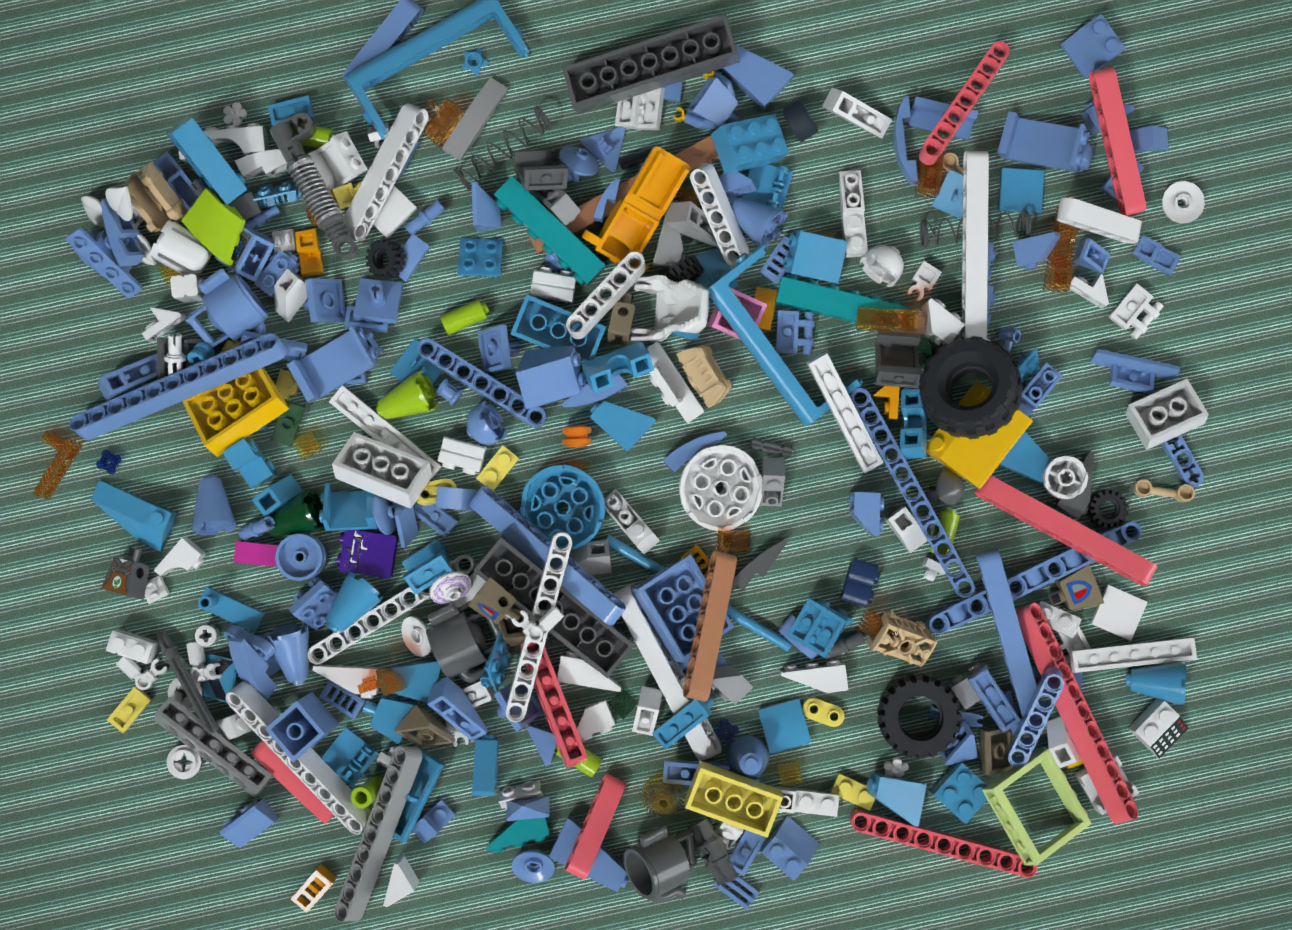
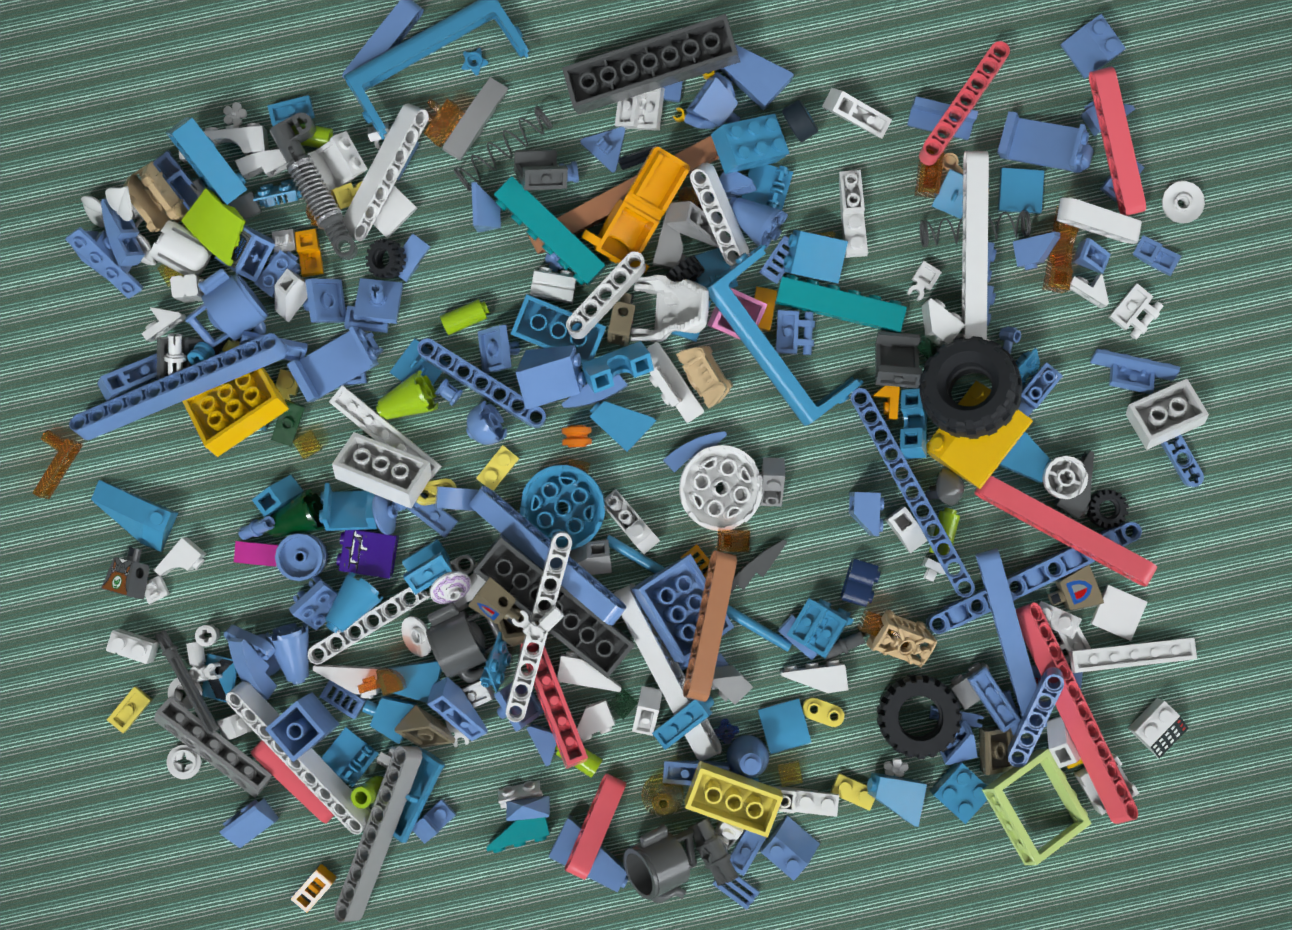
(115, 460): clear blue plate -> none
(133, 671): white bar -> none
(212, 508): medium blue cone -> none
(231, 609): dark azure piece -> none
(251, 463): dark azure brick -> none
(261, 218): medium blue bar -> none
(402, 881): white slope -> none
(406, 524): medium blue slope -> none
(424, 217): medium blue pin -> none
(462, 454): white brick -> none
(480, 257): dark azure hinge -> none
(485, 766): dark azure slope -> none
(533, 866): medium blue dish -> none
(558, 204): light grey slope -> none
(579, 161): medium blue dish -> none
(610, 195): medium blue slope -> none
(771, 447): dark grey axle -> none
(844, 412): white plate -> none
(883, 264): white cylinder -> none
(892, 321): clear orange slope -> none
(907, 167): medium blue slope -> none
(933, 837): coral beam -> none
(1149, 139): medium blue slope -> none
(1160, 681): dark azure cone -> none
(1182, 494): tan bar -> none

